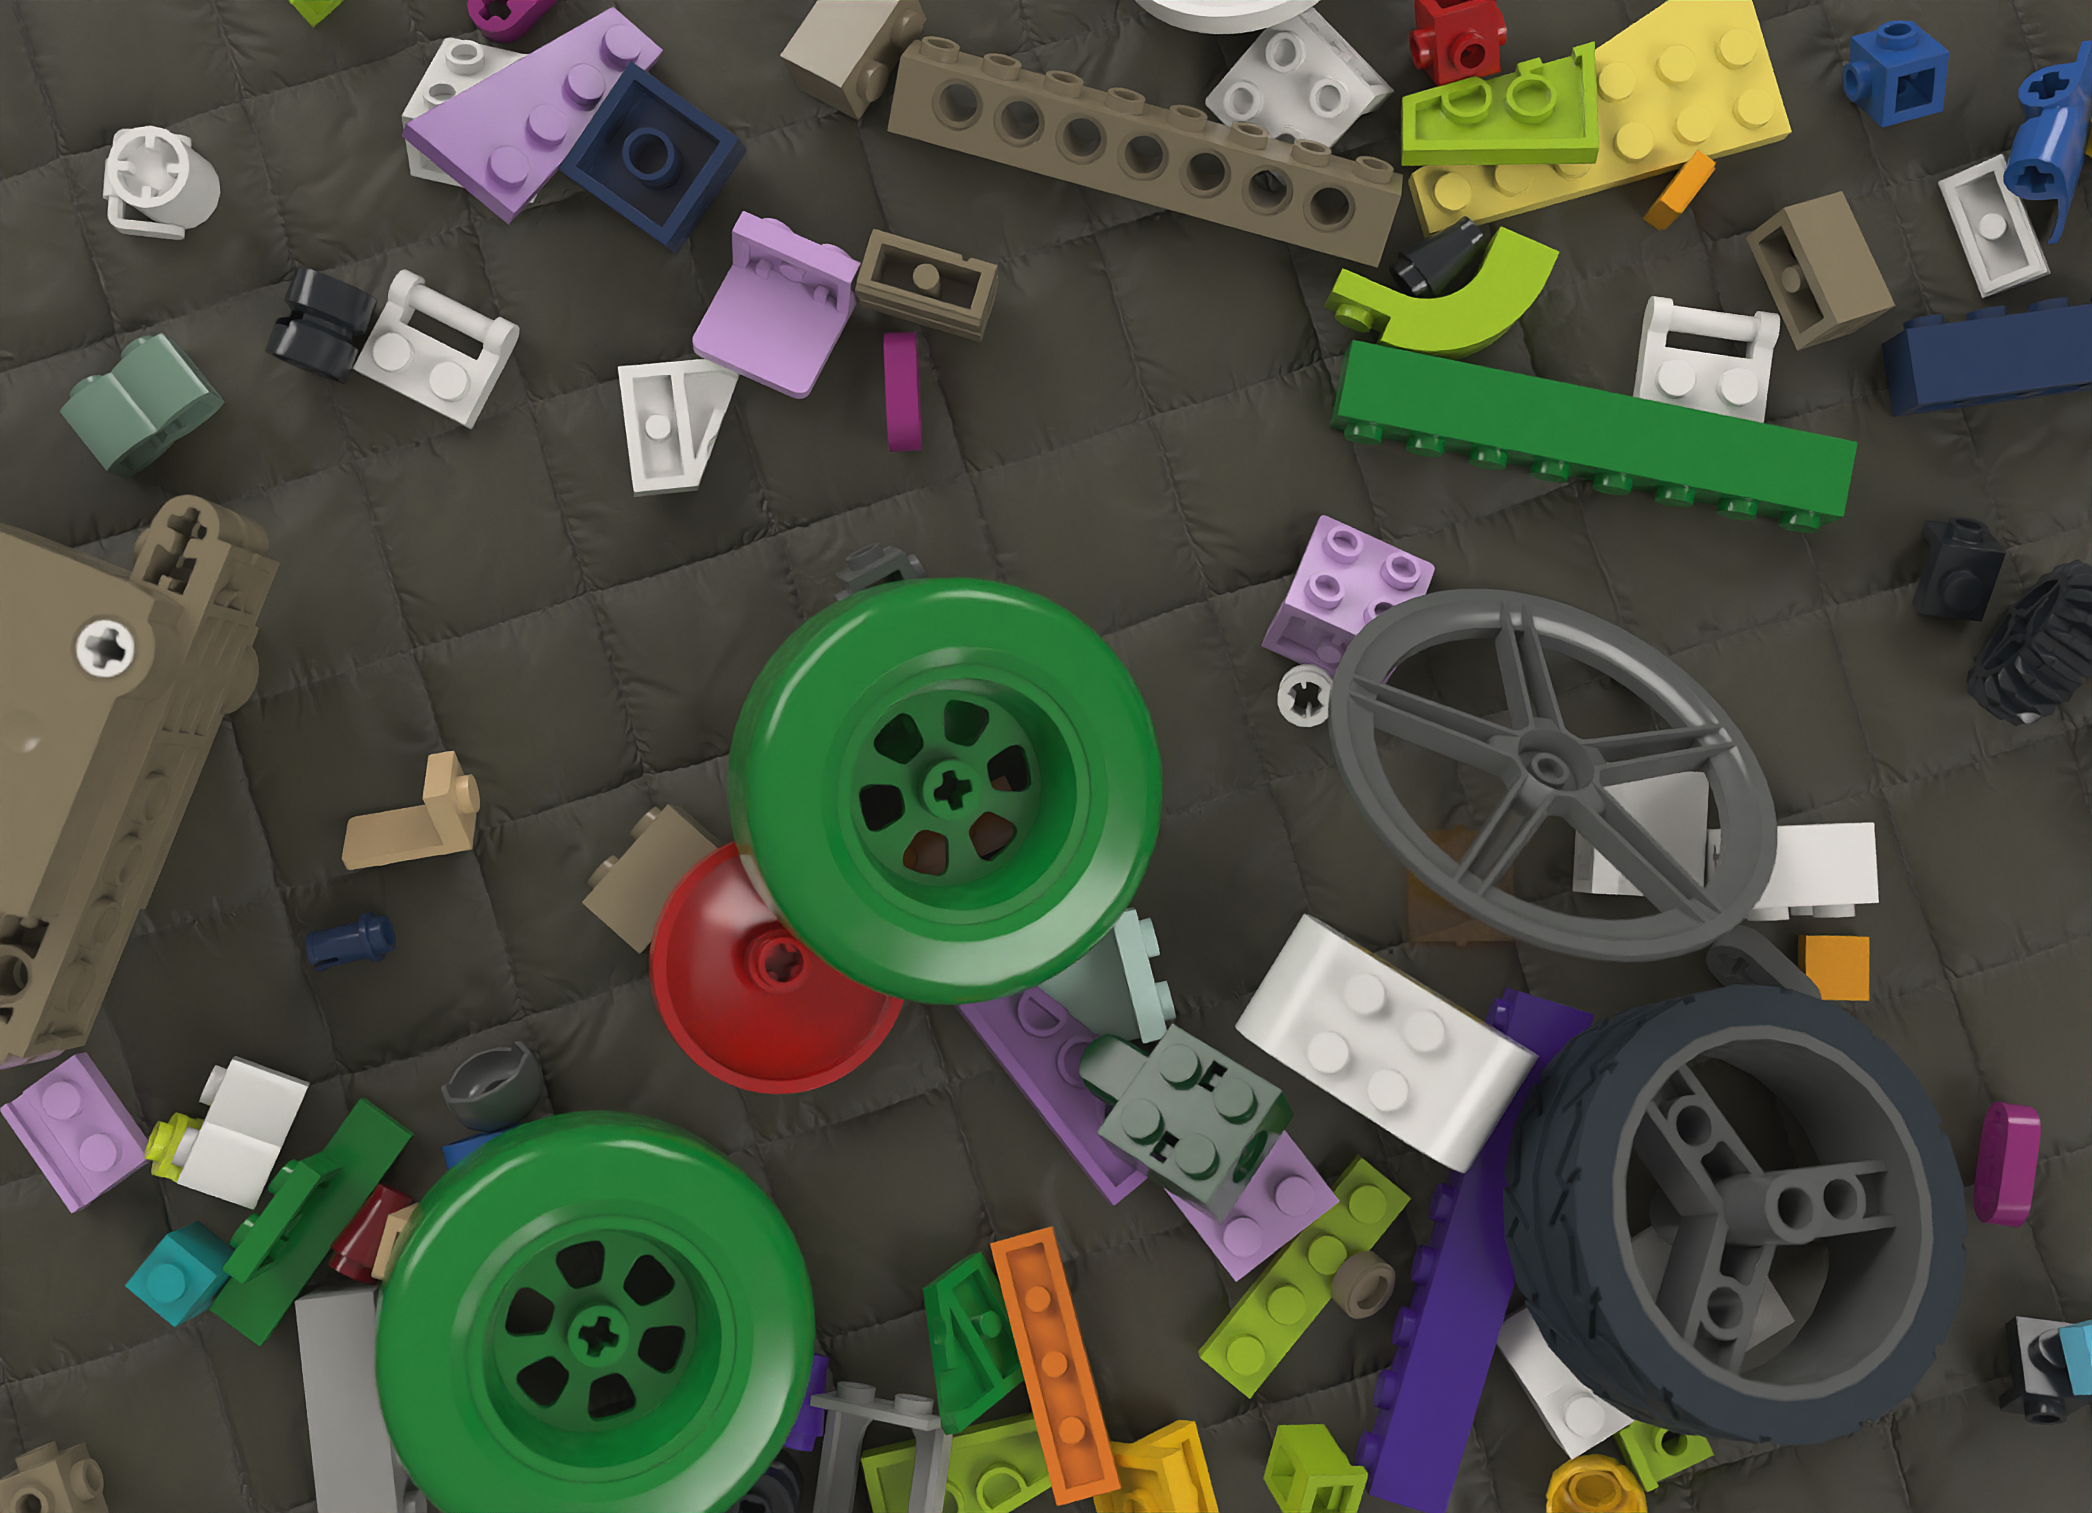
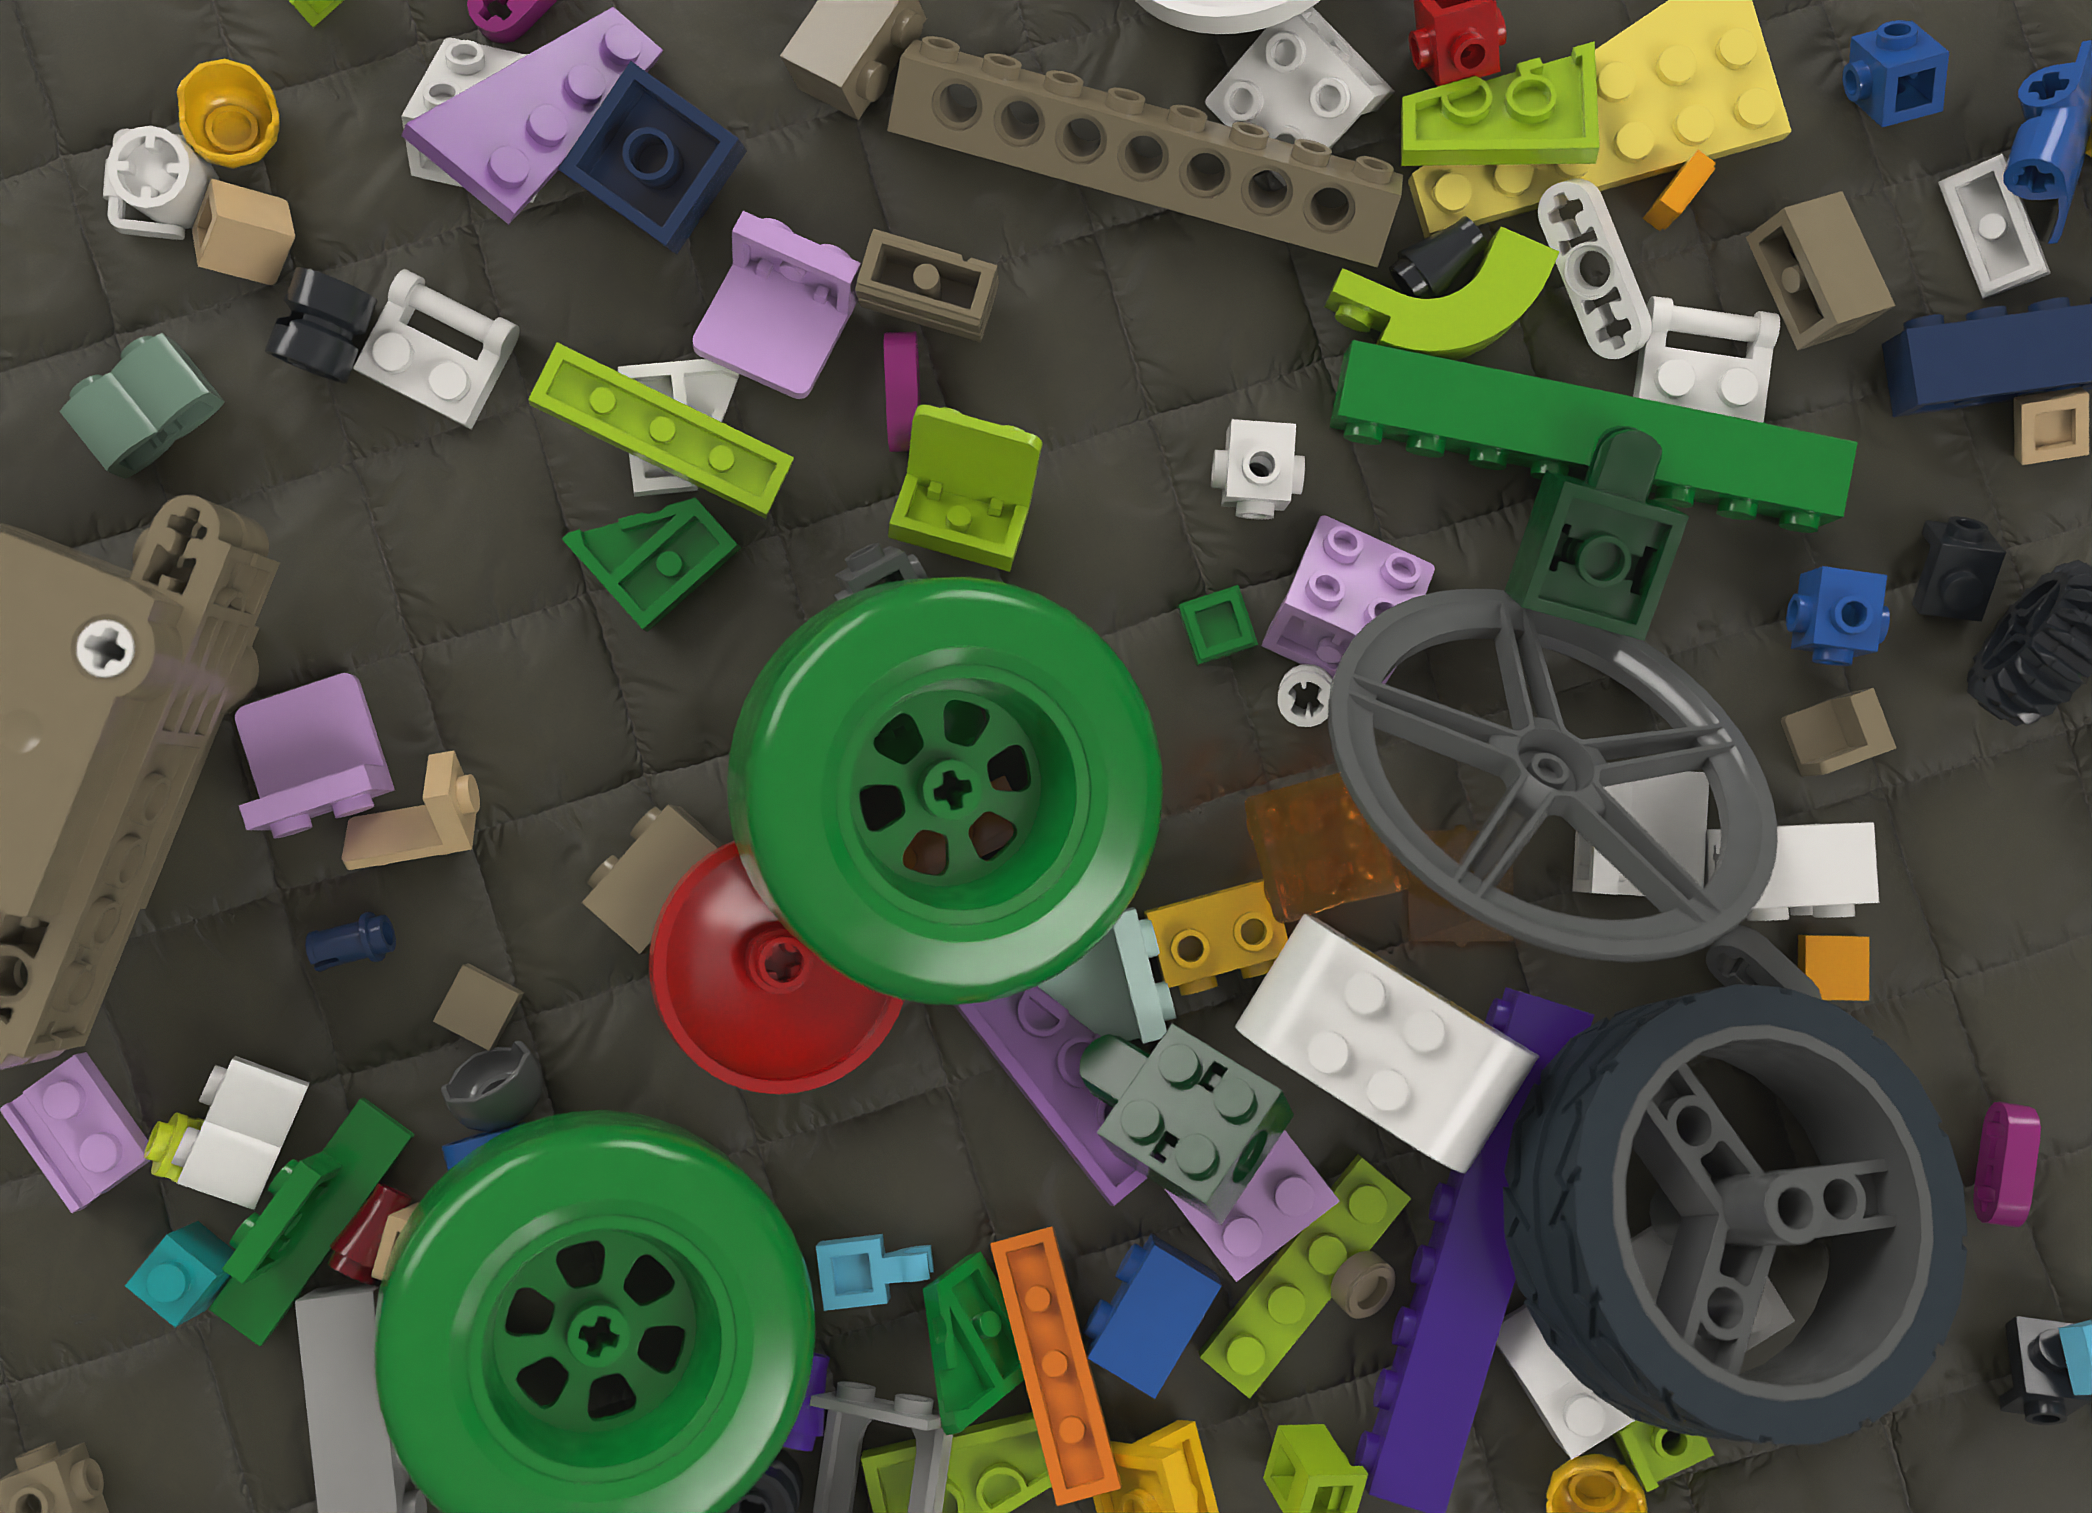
(228, 113): none -> yellow hair
(242, 232): none -> tan panel
(311, 755): none -> lavender bracket
(478, 1006): none -> dark tan tile
(654, 557): none -> green wing
(660, 430): none -> lime plate
(859, 1270): none -> medium azure plate
(966, 487): none -> lime bracket
(1150, 1314): none -> blue brick
(1216, 936): none -> yellow brick
(1217, 625): none -> green tile
(1262, 446): none -> white brick
(1318, 849): none -> clear orange bracket
(1596, 218): none -> white beam
(1599, 543): none -> dark green brick
(1838, 614): none -> blue brick
(1838, 733): none -> dark tan panel
(2051, 425): none -> tan plate

